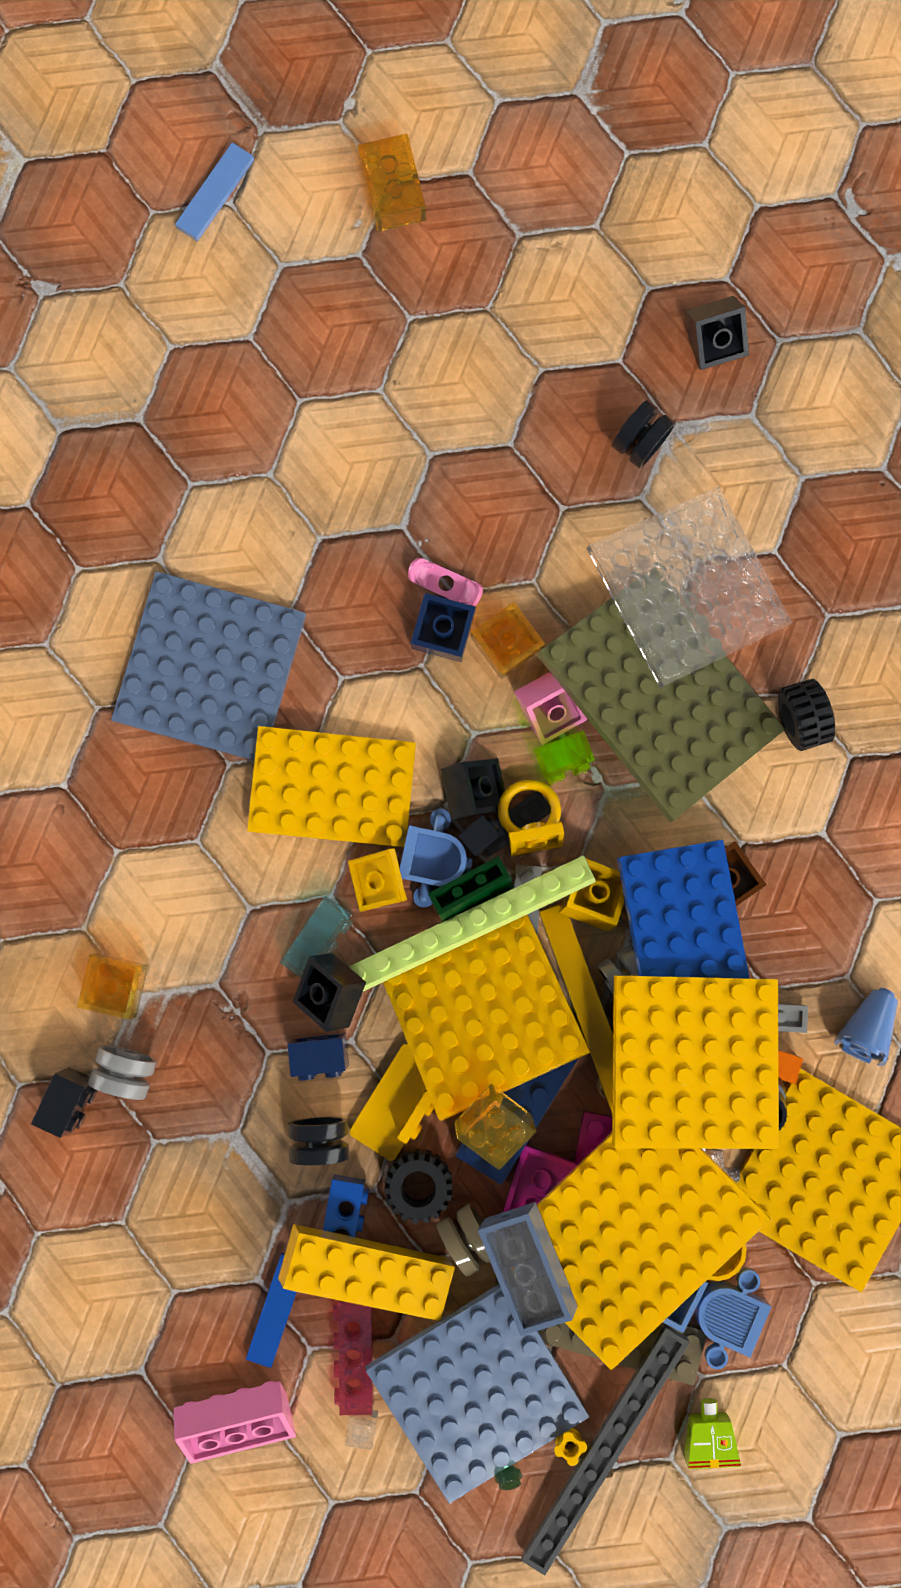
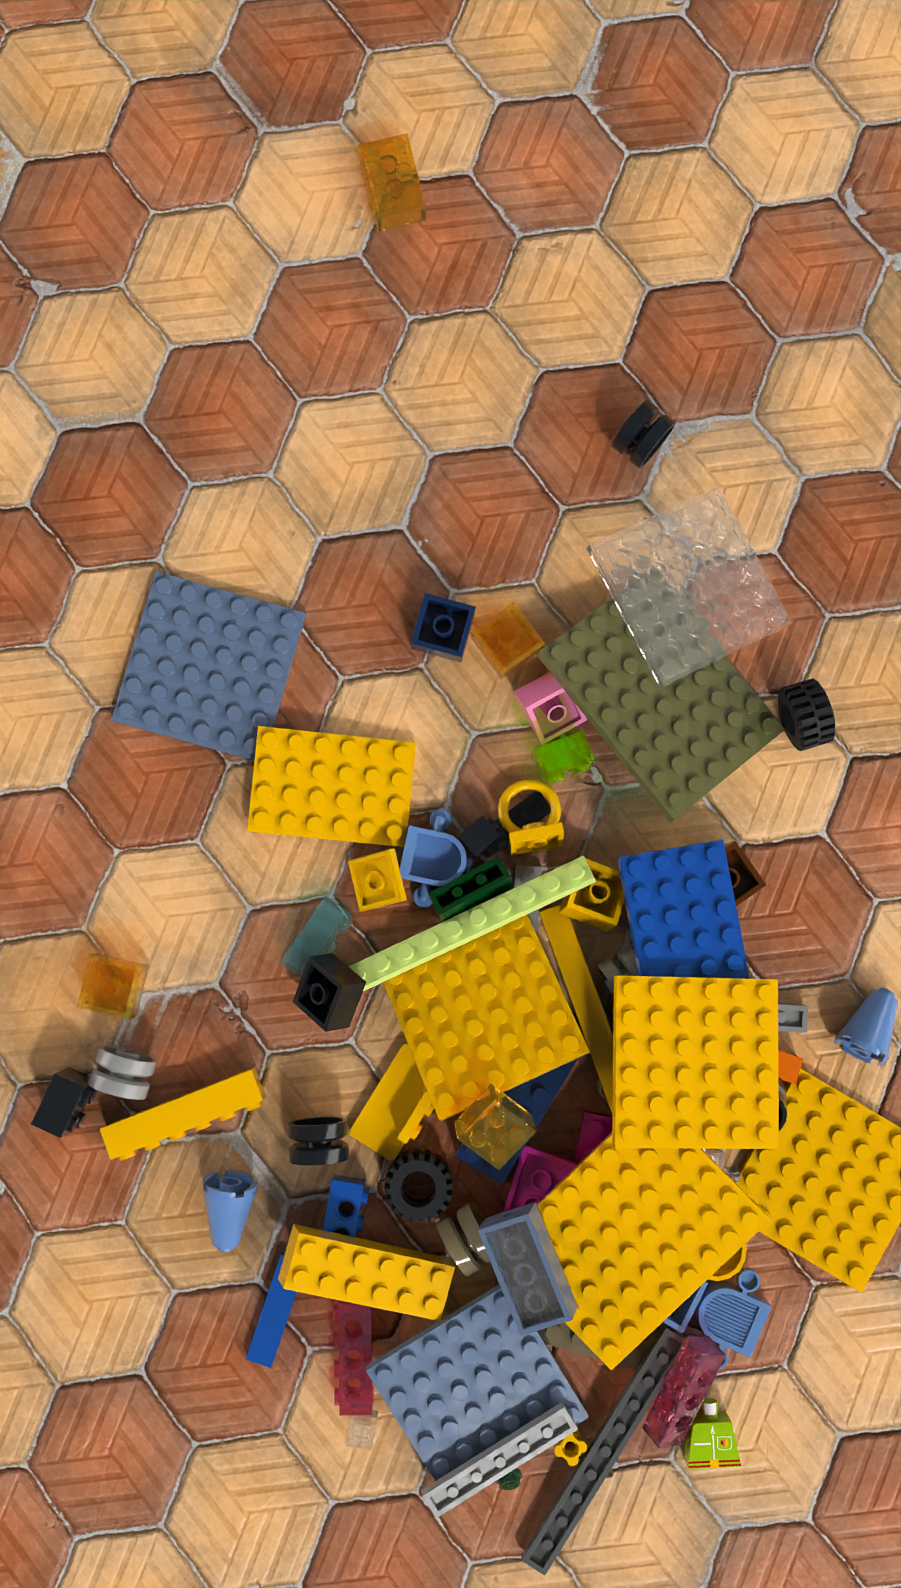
(183, 1113): none -> yellow brick
(214, 192): medium blue tile -> none
(228, 1206): none -> medium blue cone
(233, 1422): bright pink slope -> none
(318, 1056): dark blue brick -> none
(428, 575): bright pink piece -> none
(473, 788): black slope -> none
(499, 1459): none -> light grey plate
(683, 1391): none -> clear pink brick
(718, 332): black slope -> none

